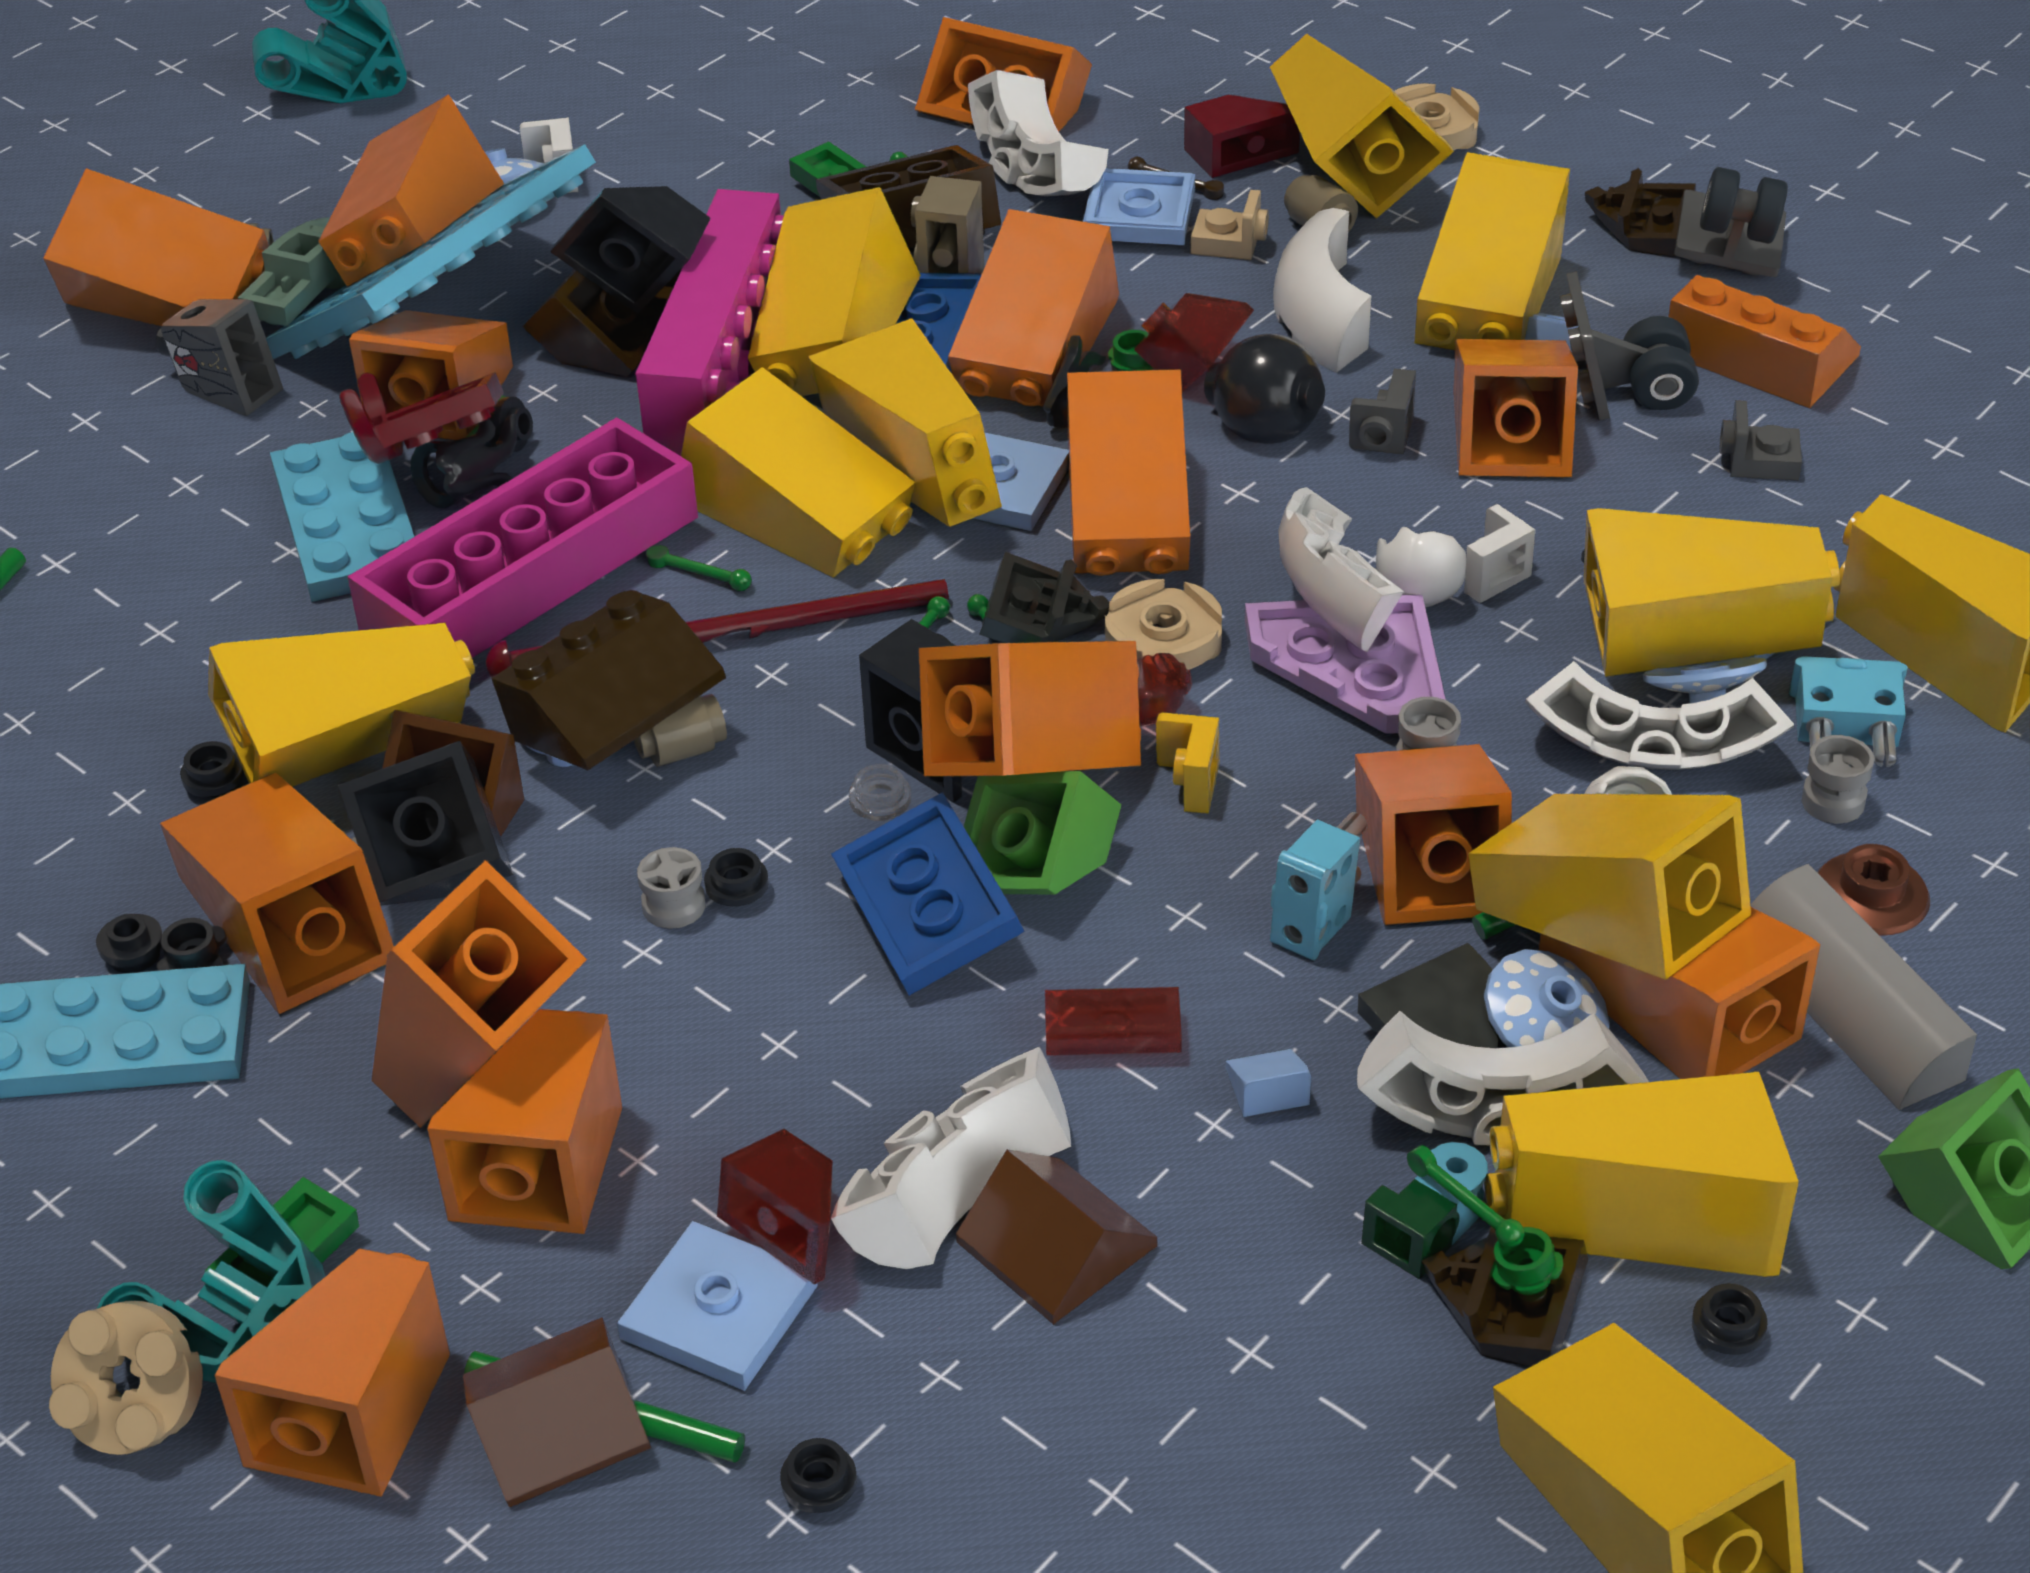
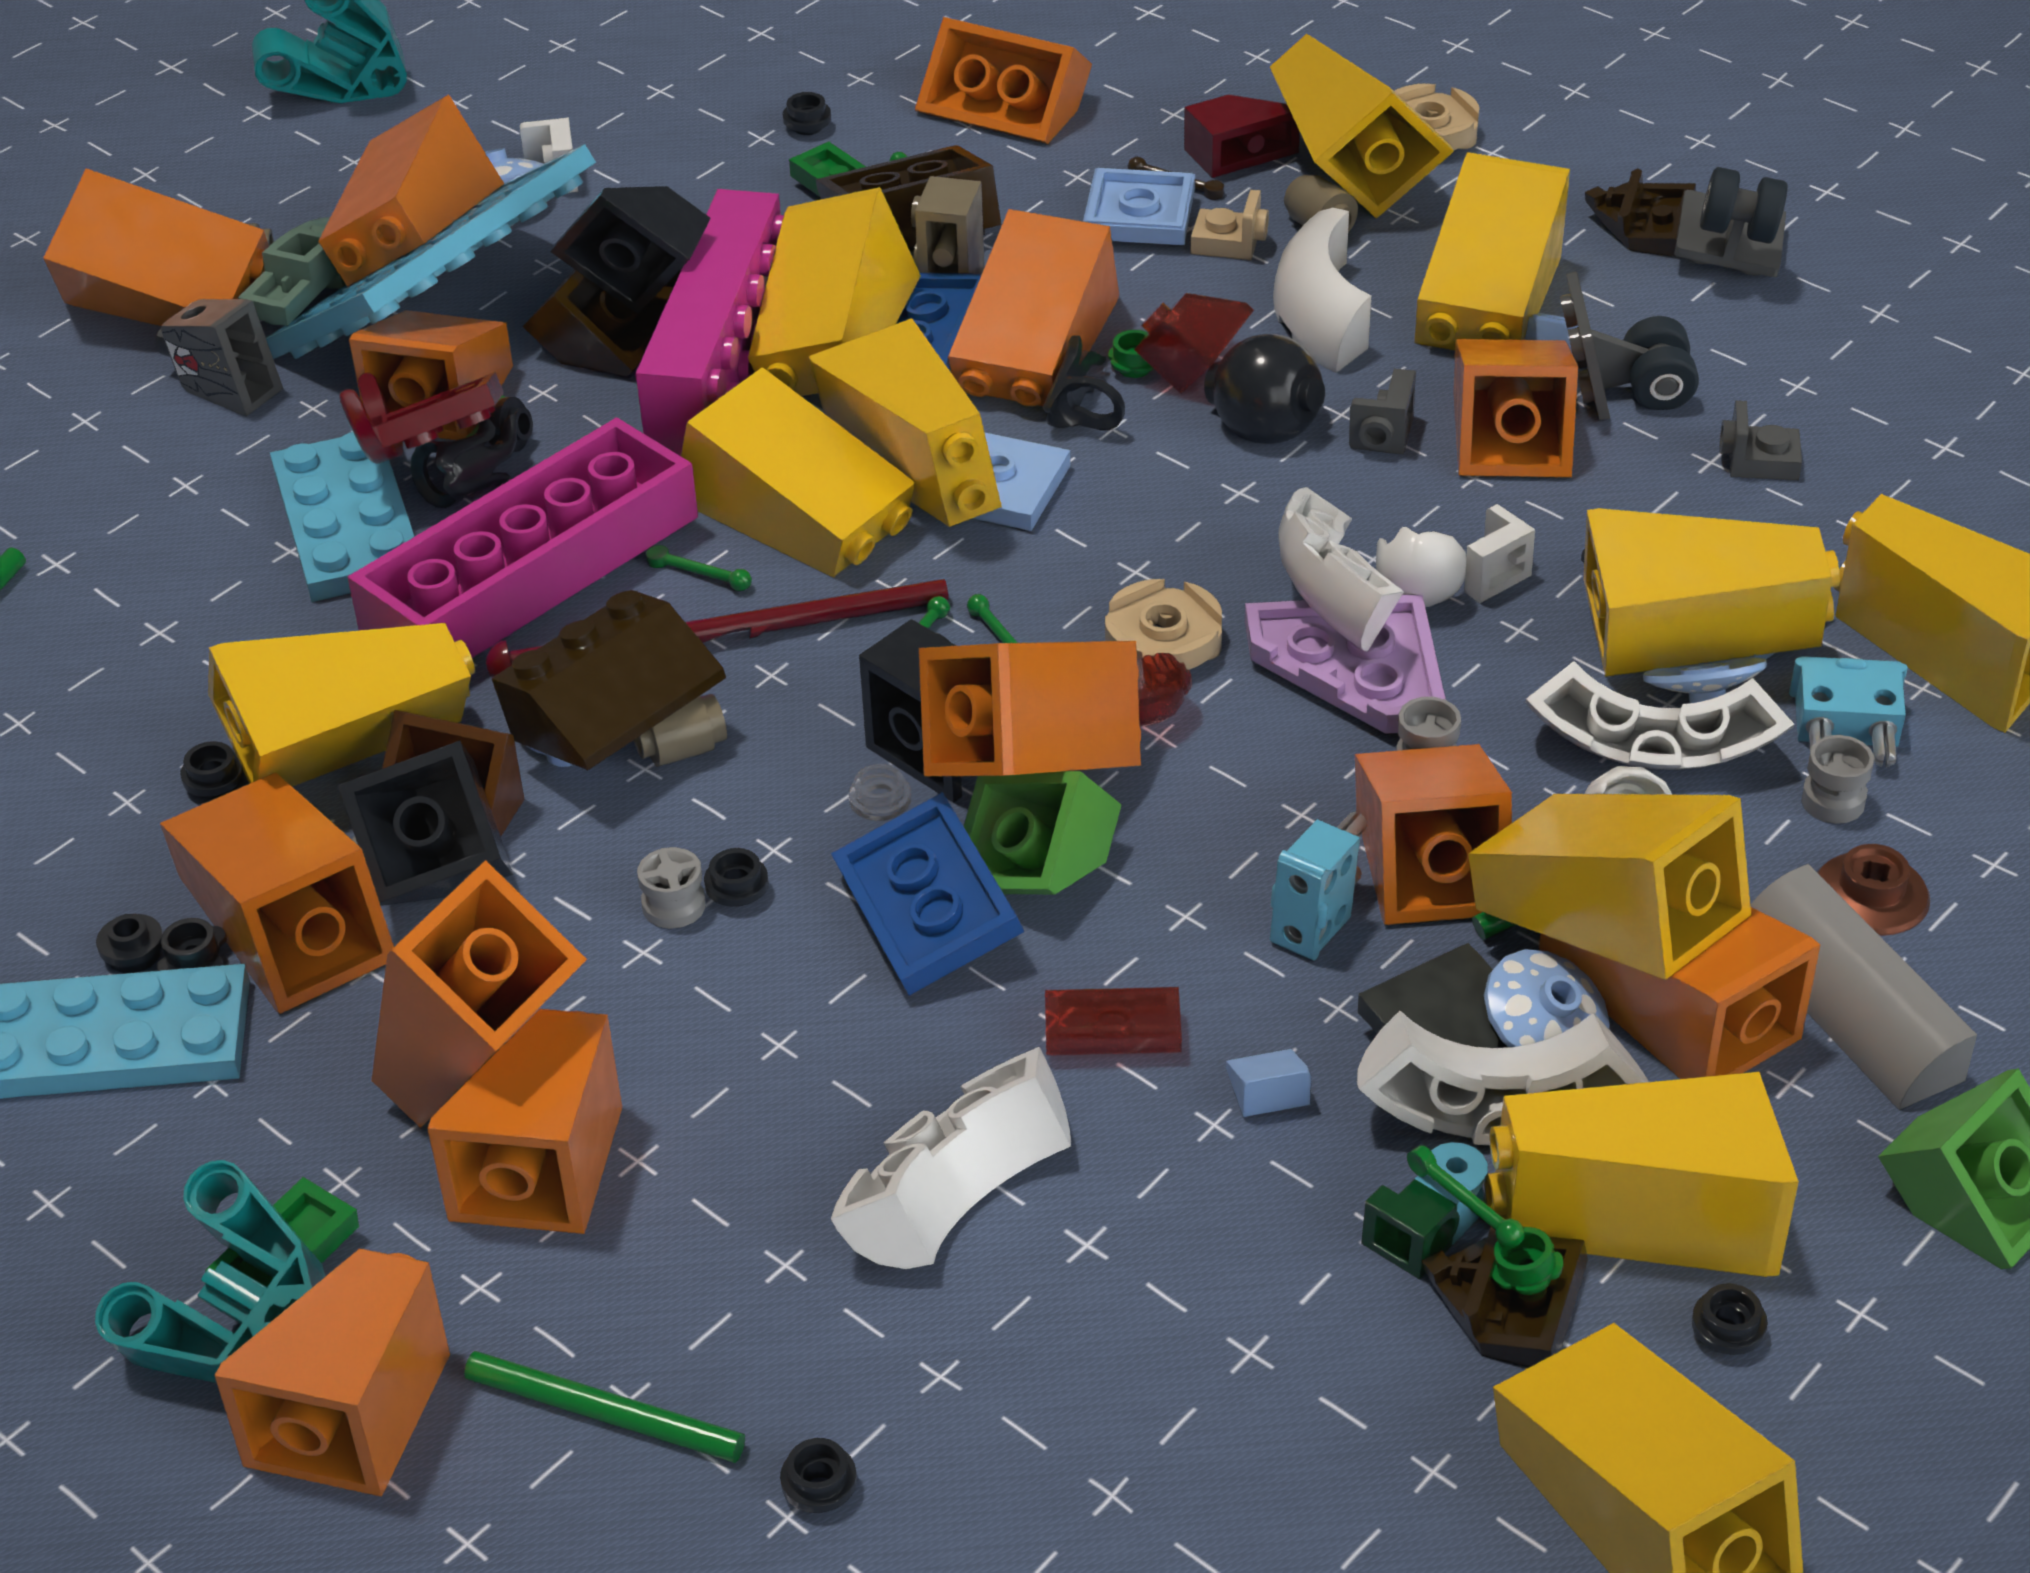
(84, 1385): tan plate -> none
(554, 1412): reddish brown slope -> none
(716, 1306): light blue plate -> none
(780, 1200): clear red slope -> none
(806, 113): none -> black plate
(1023, 140): white brick -> none
(1039, 603): pearl dark grey slope -> none
(1050, 1233): reddish brown slope -> none
(1128, 472): orange slope -> none
(1193, 750): yellow bracket -> none
(1762, 341): orange slope -> none

